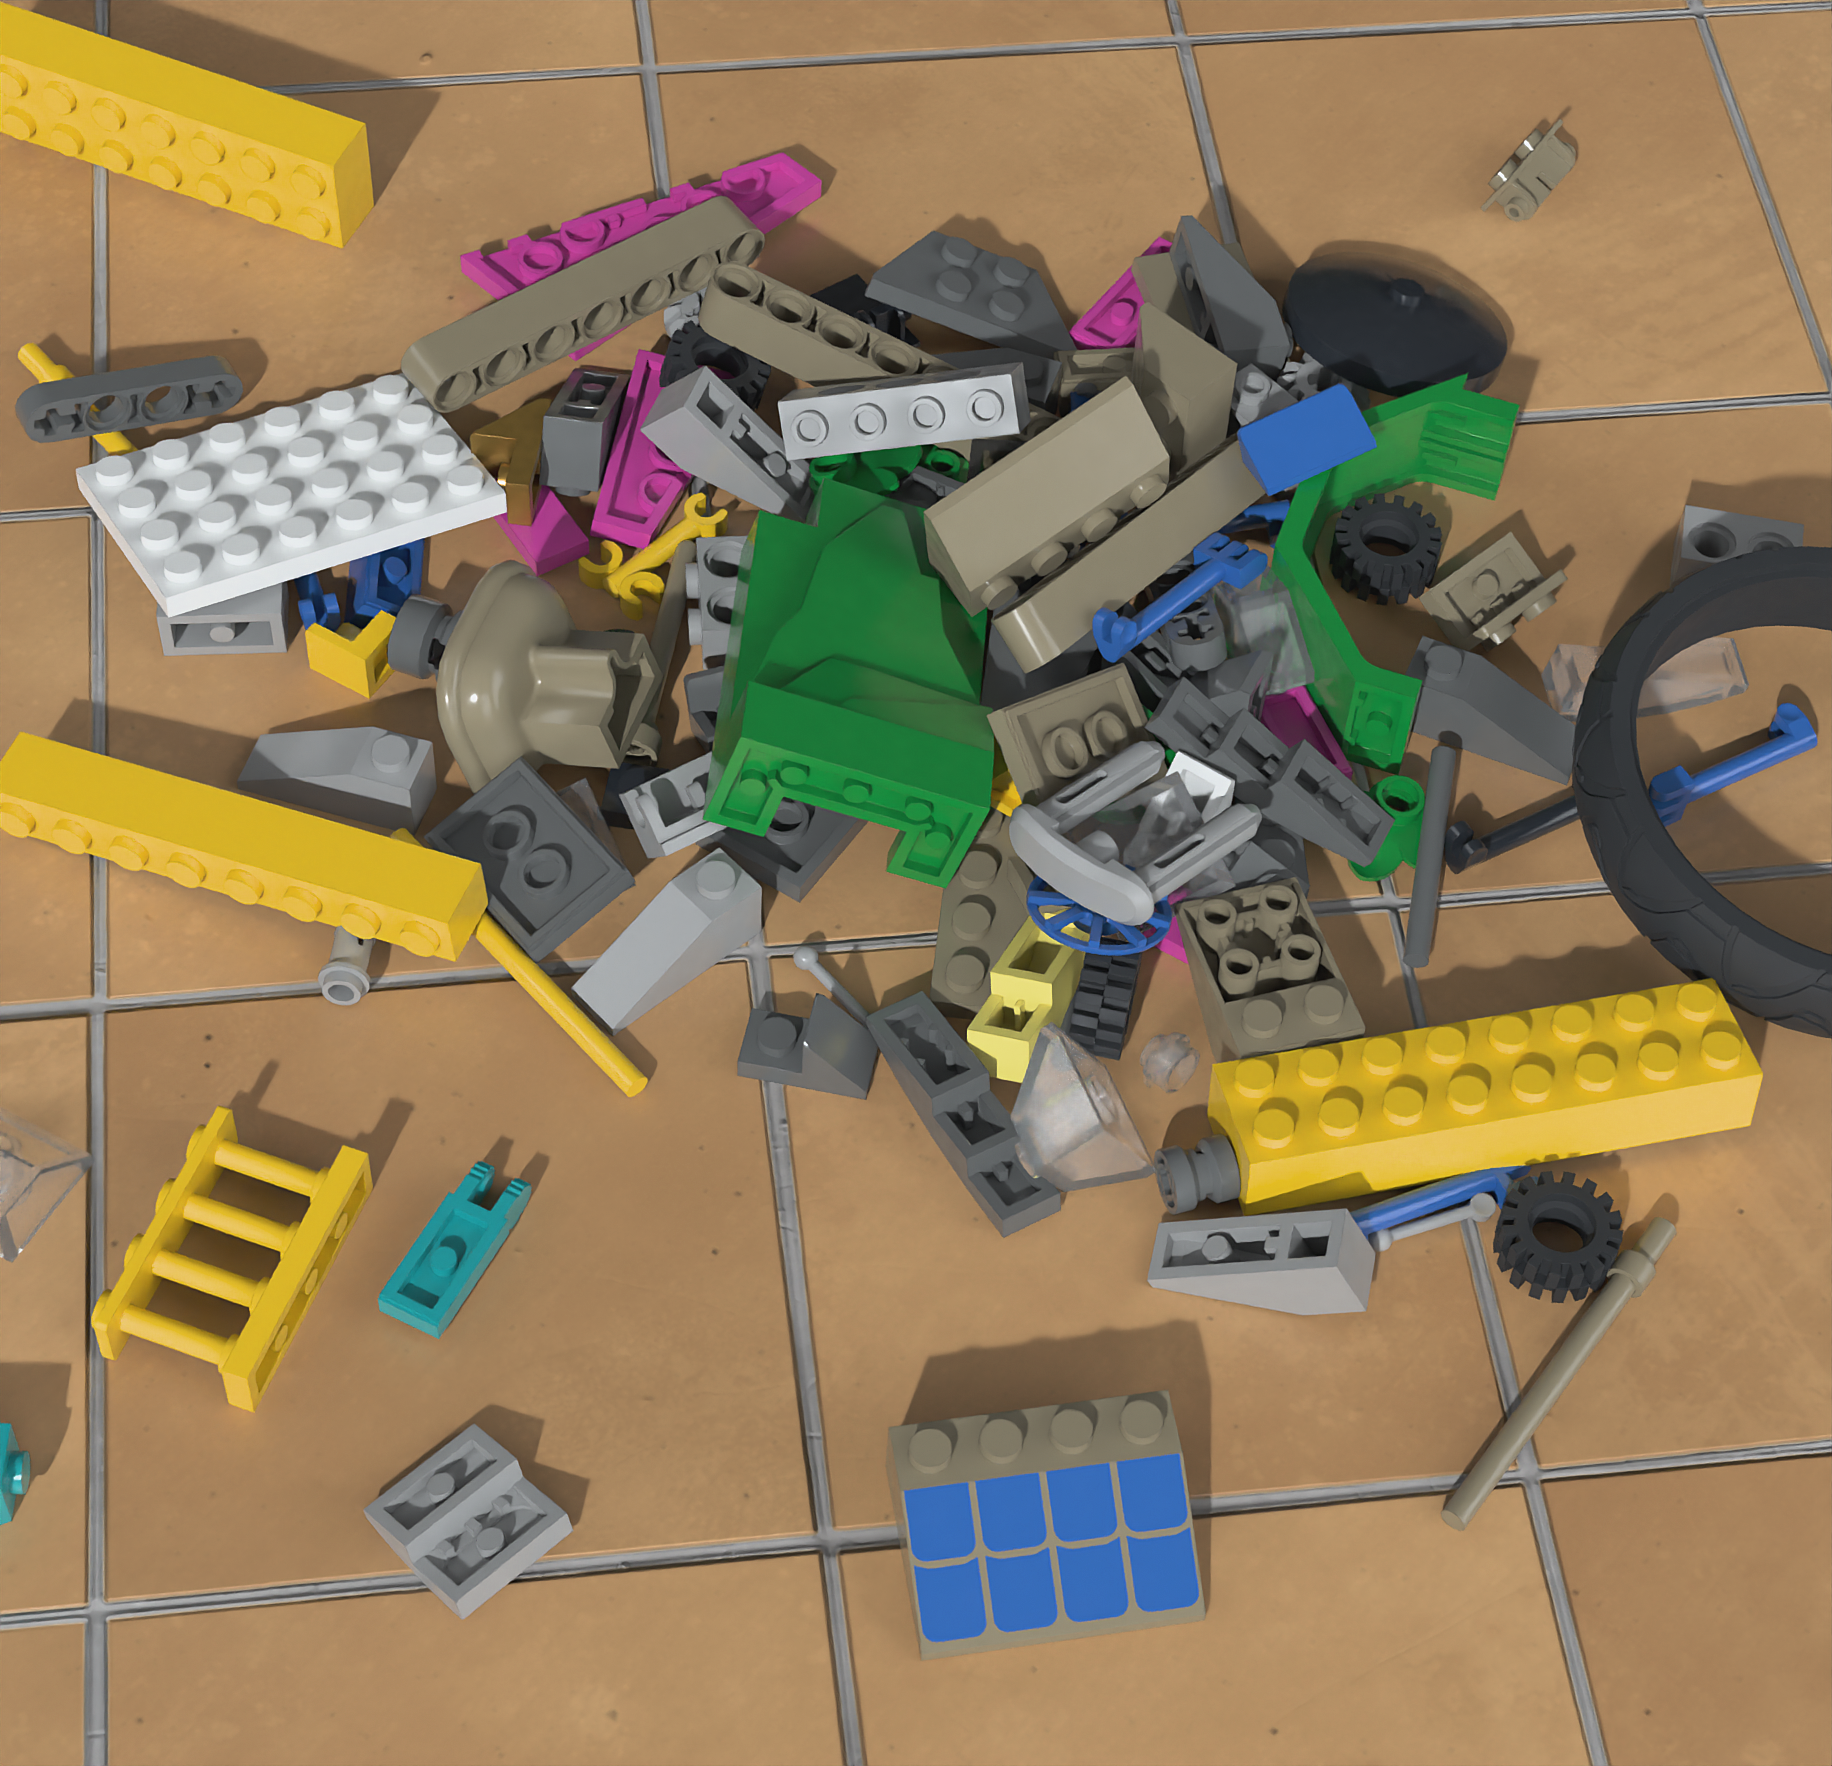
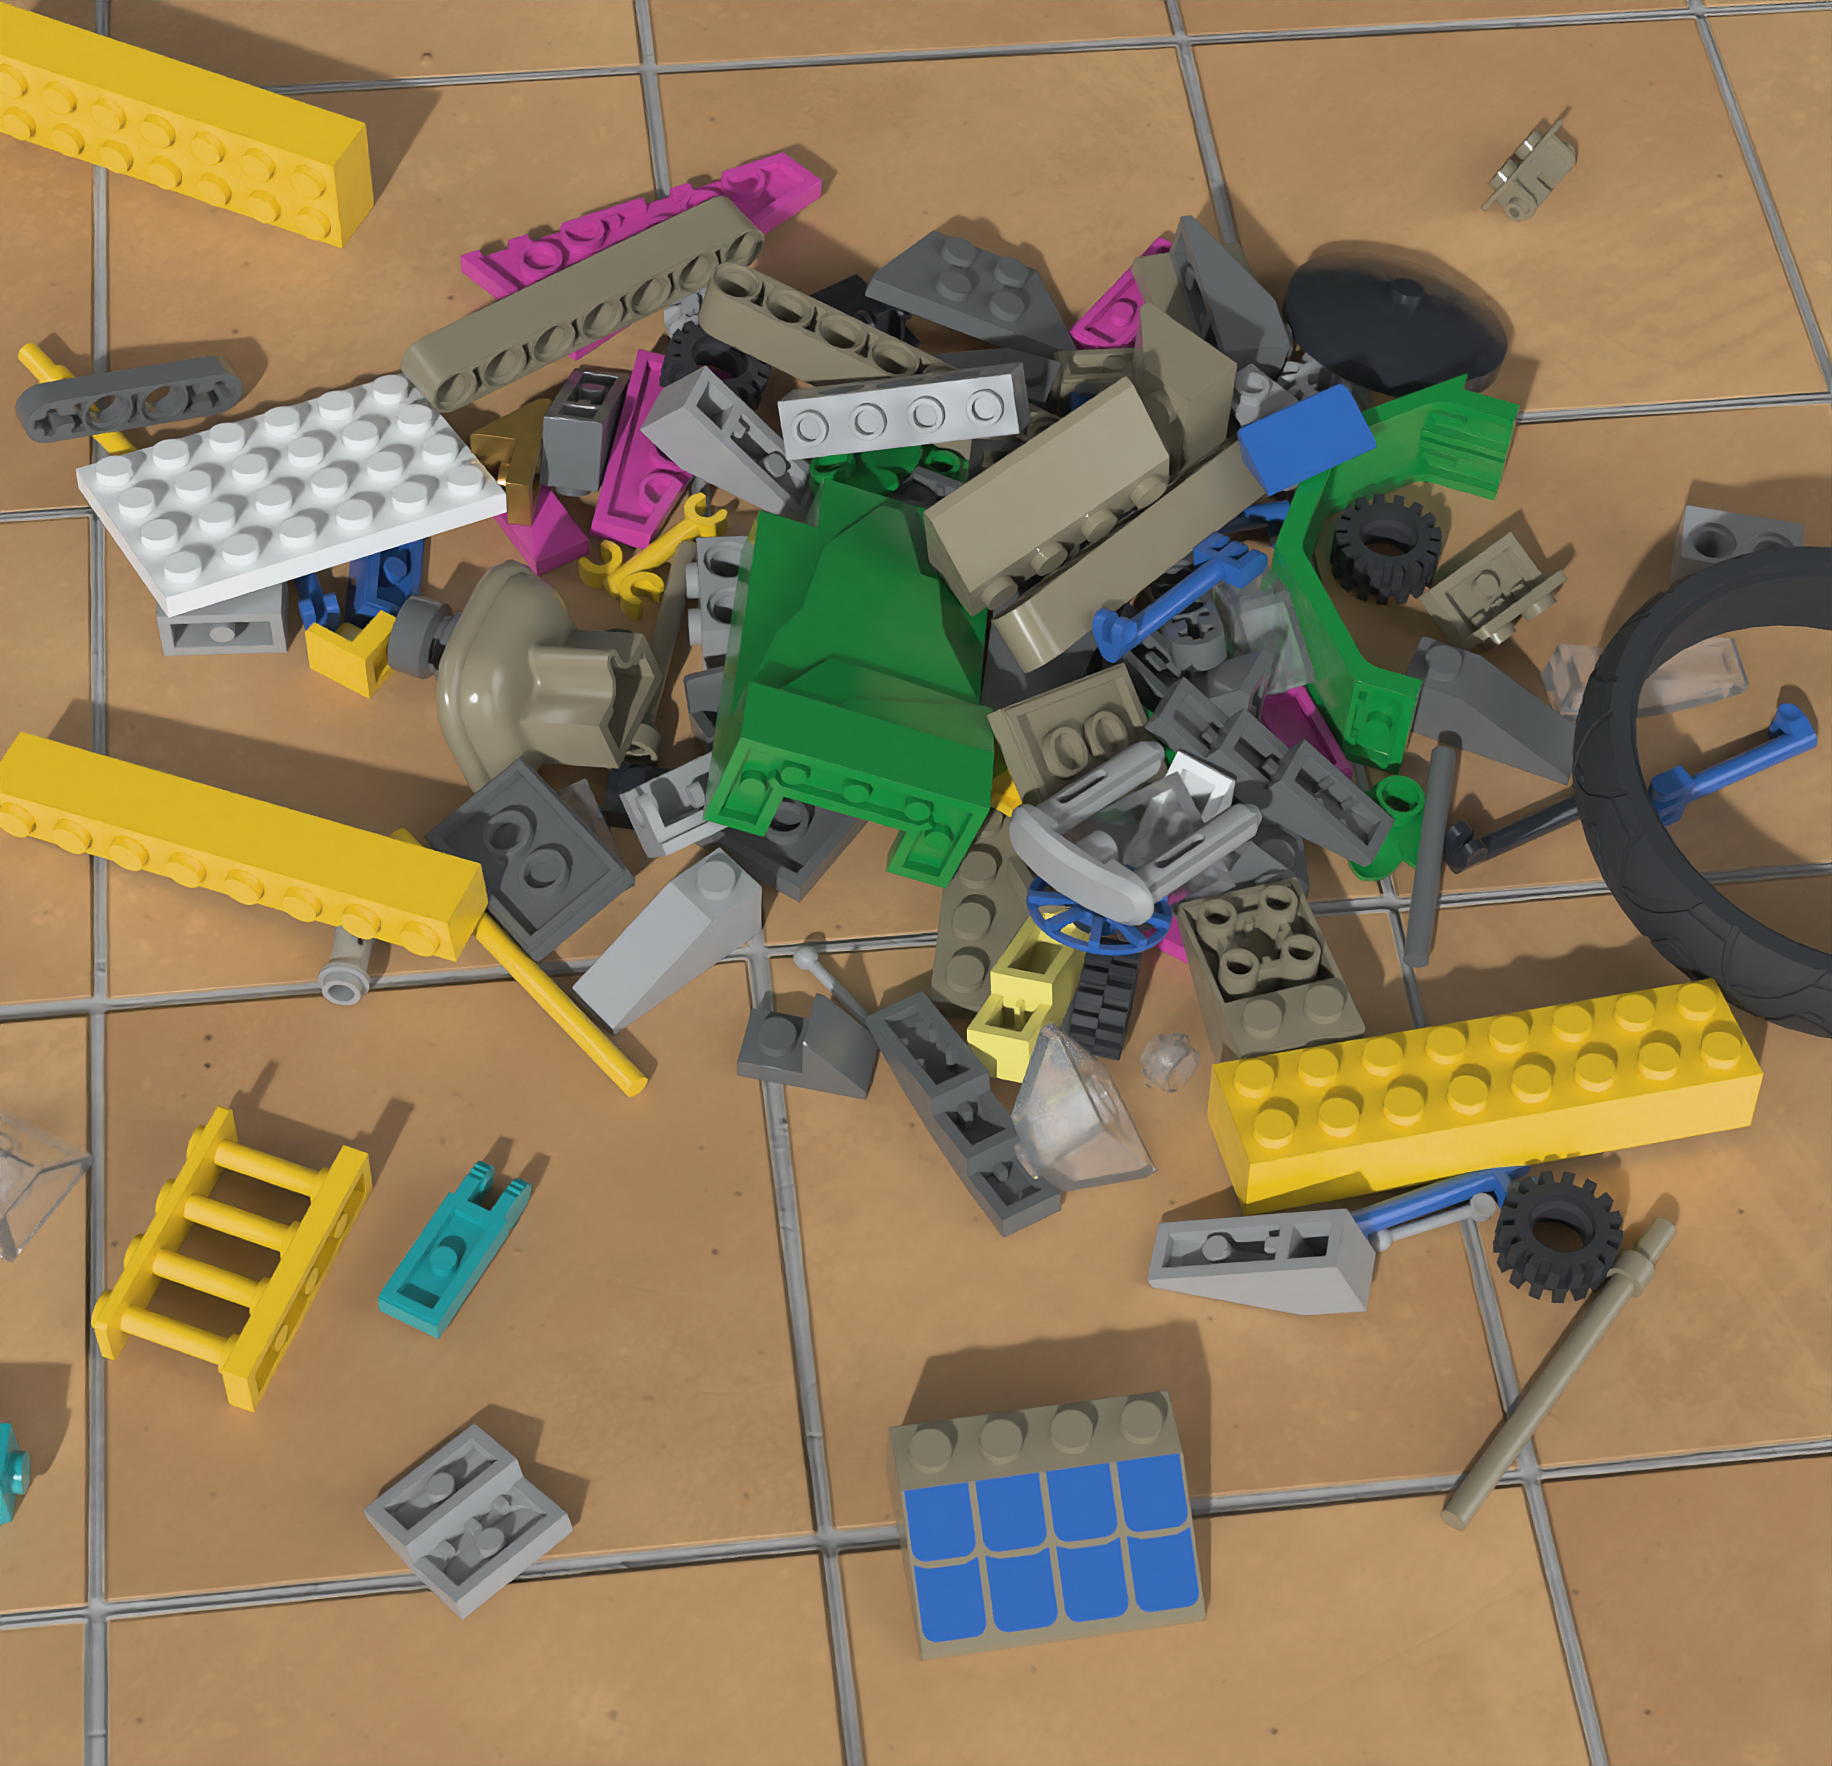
(347, 773): light grey slope -> none
(1193, 1175): dark grey wheel -> none

